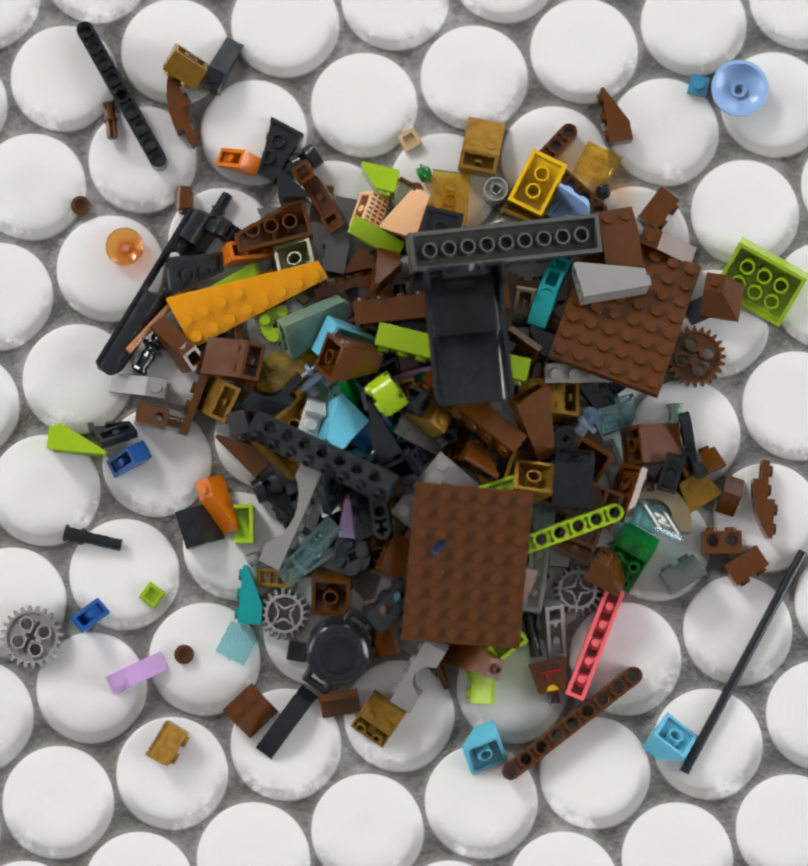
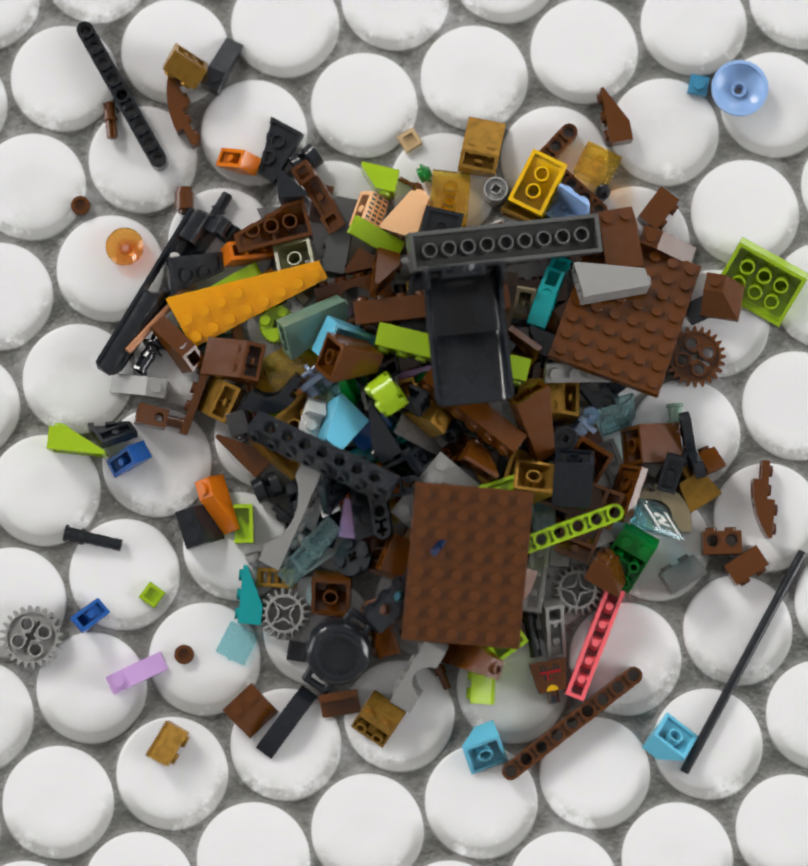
(731, 495): reddish brown slope -> none

